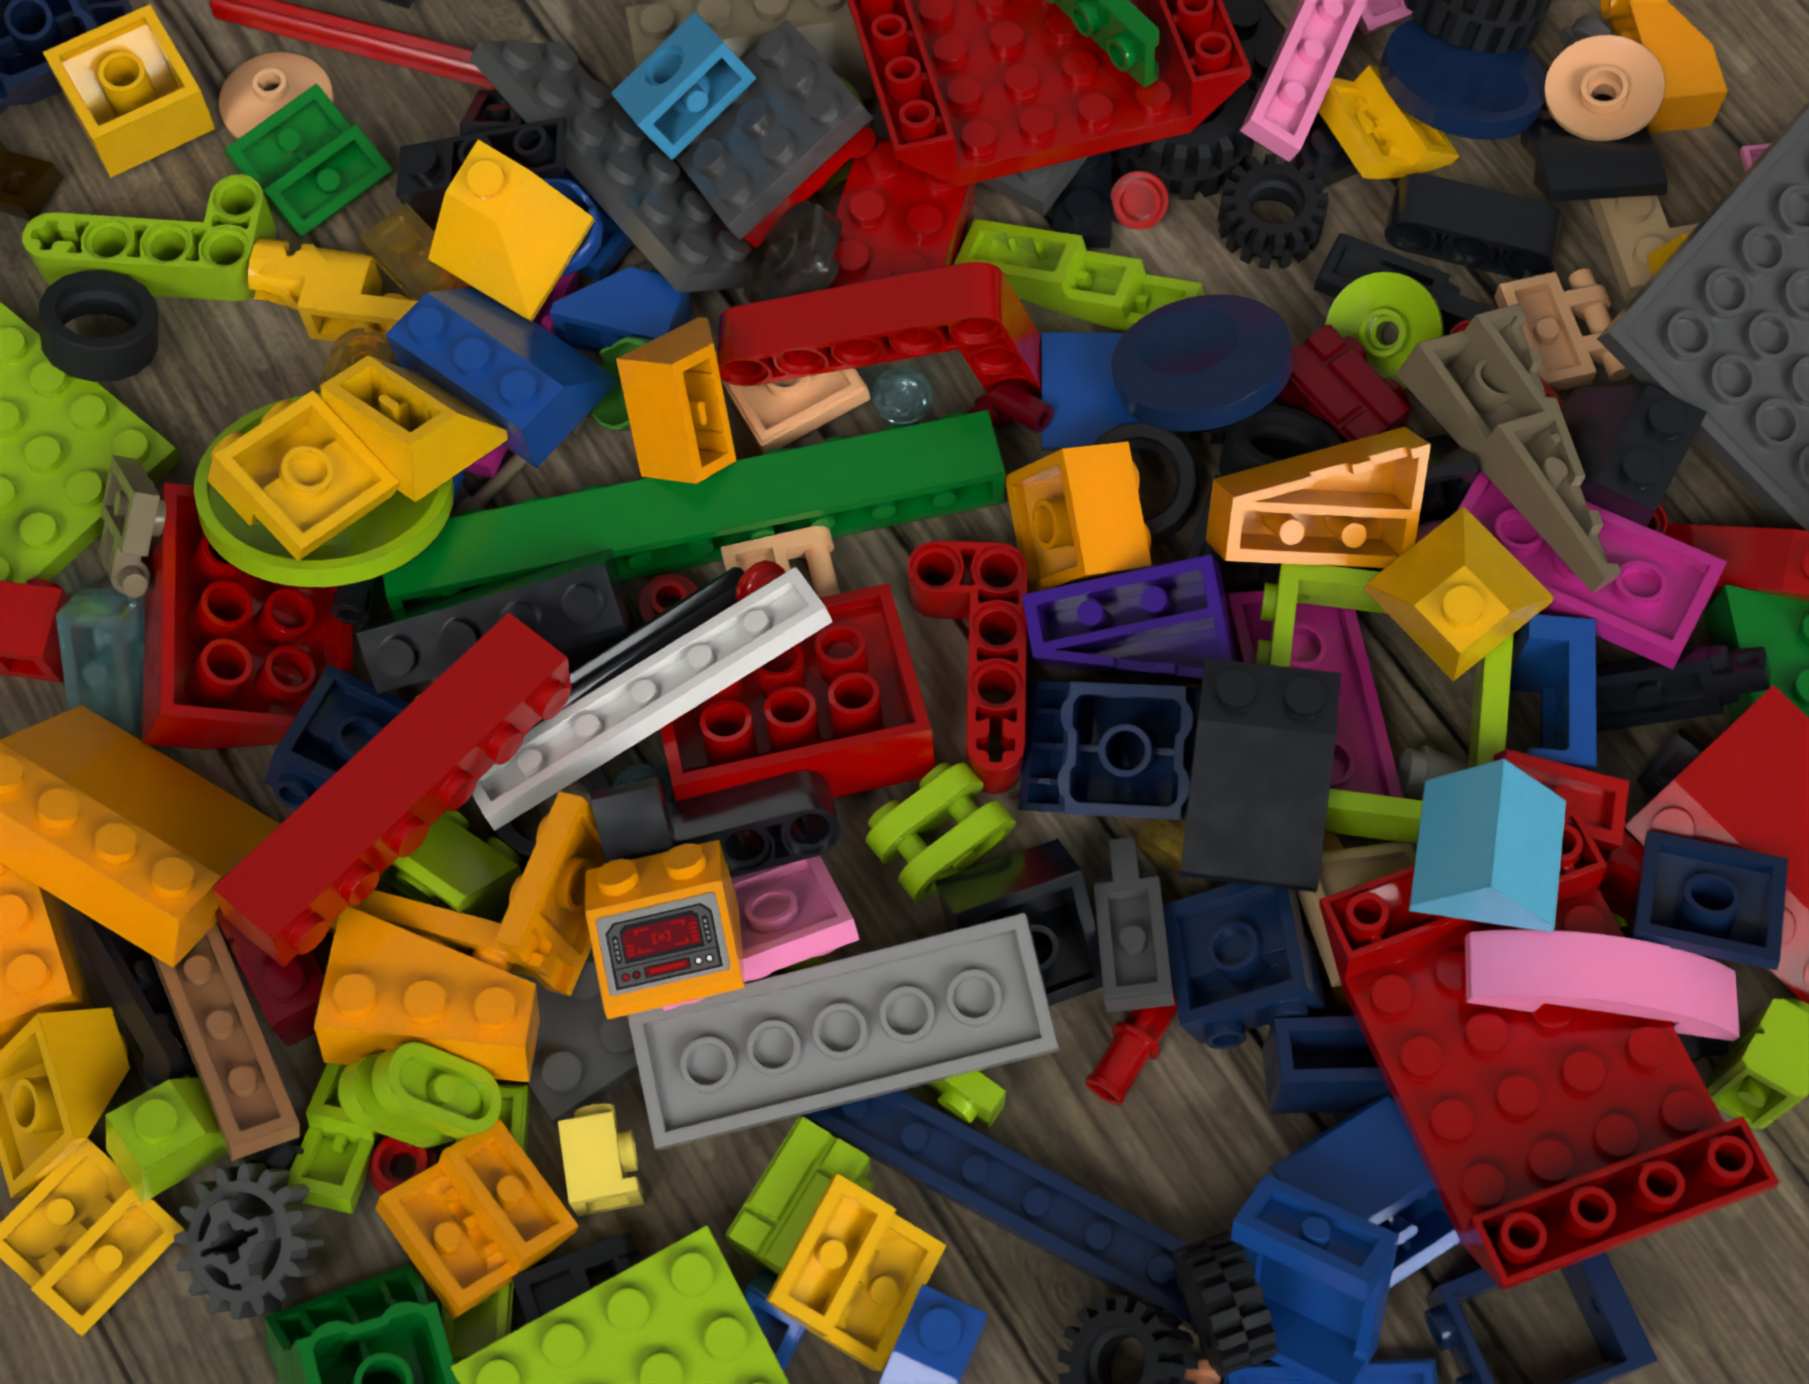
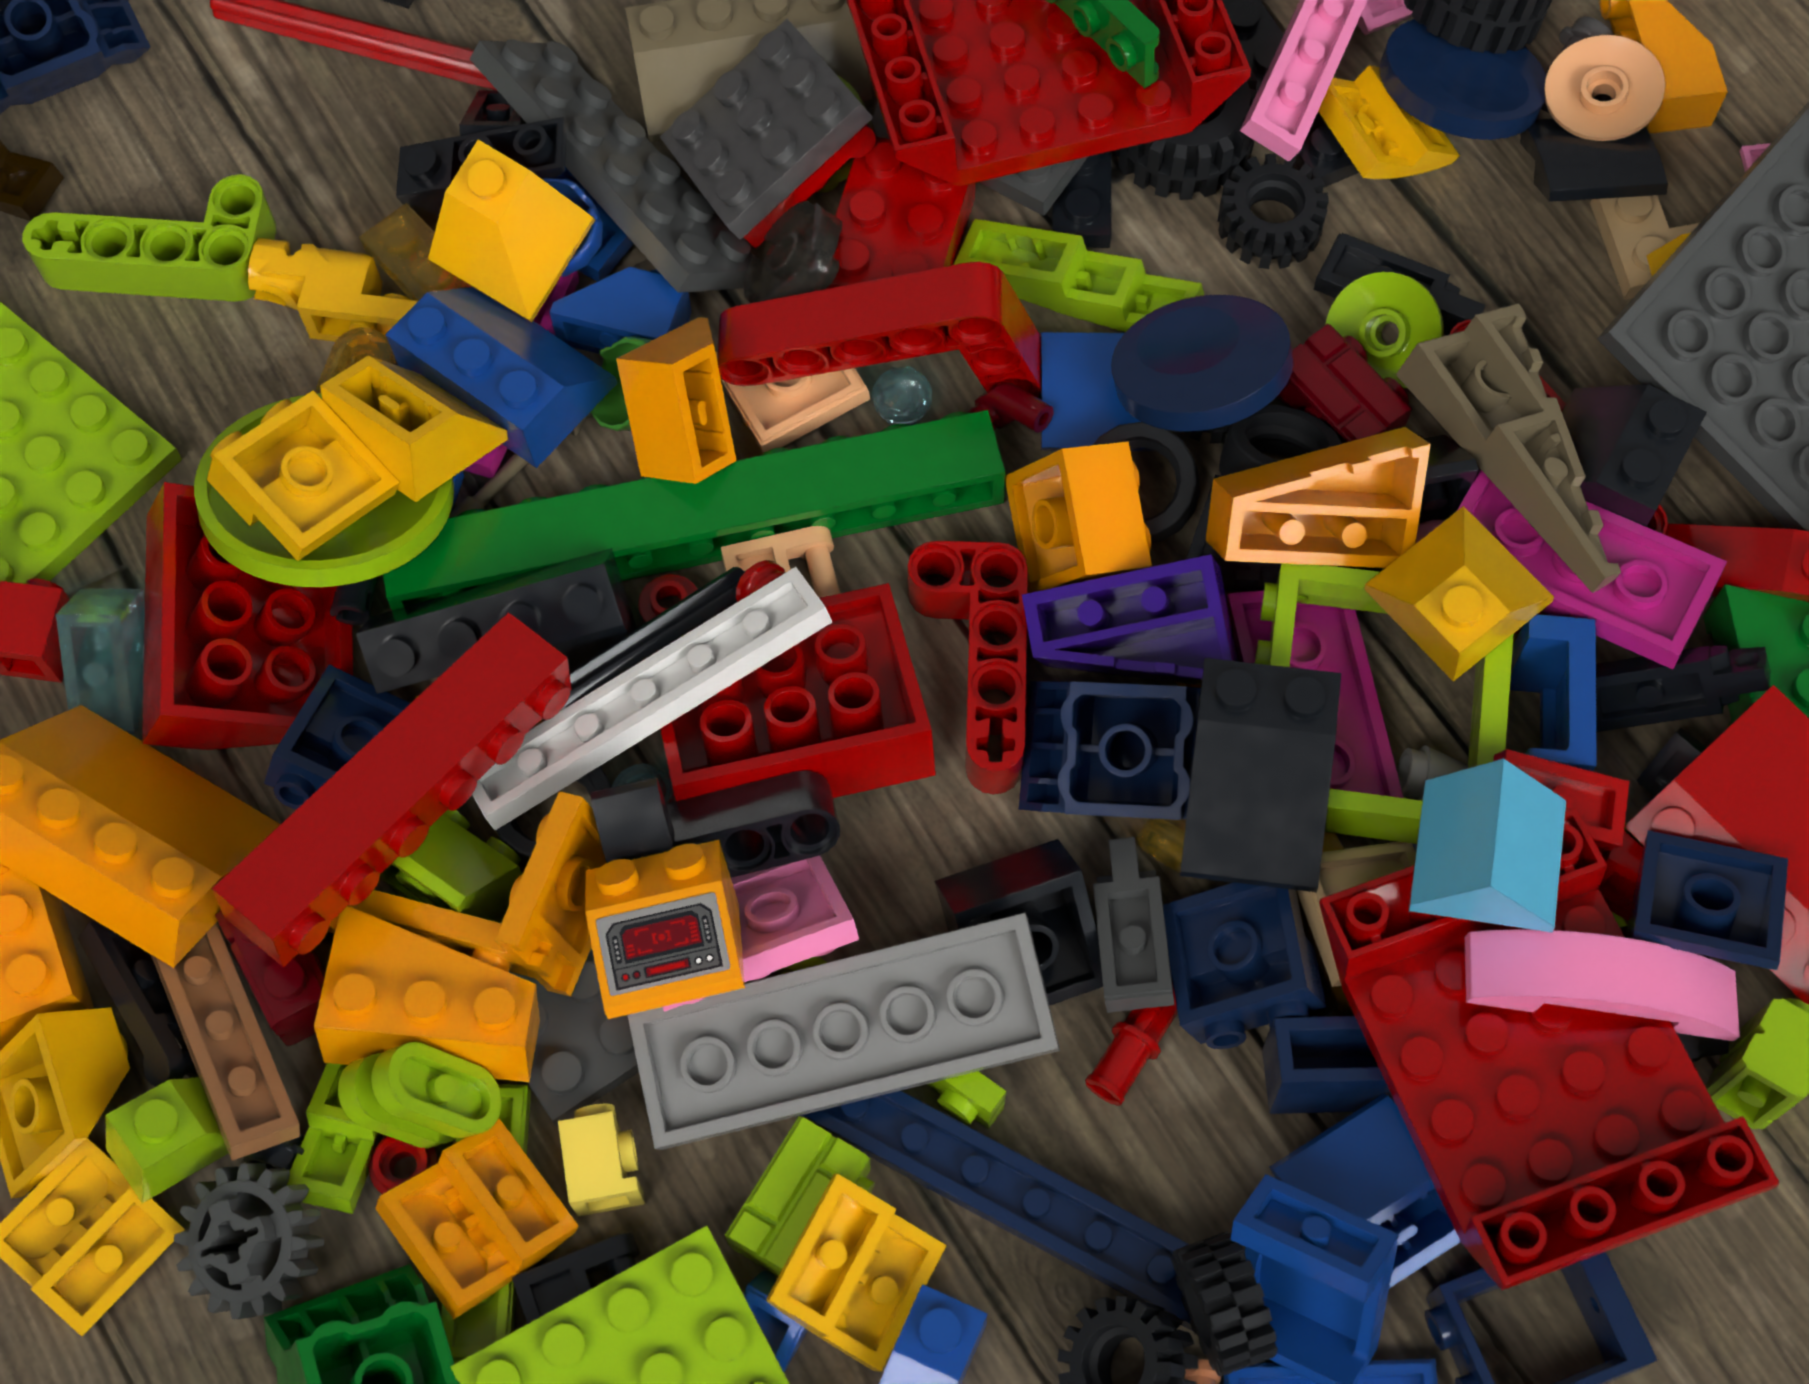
(98, 294): black tyre -> none
(130, 90): yellow slope -> none
(131, 518): dark tan plate -> none
(247, 94): light nougat dish -> none
(308, 161): green slope -> none
(683, 86): dark azure brick -> none
(943, 795): lime brick -> none
(1139, 199): red plate -> none
(1474, 226): black beam -> none
(1553, 326): light nougat plate -> none

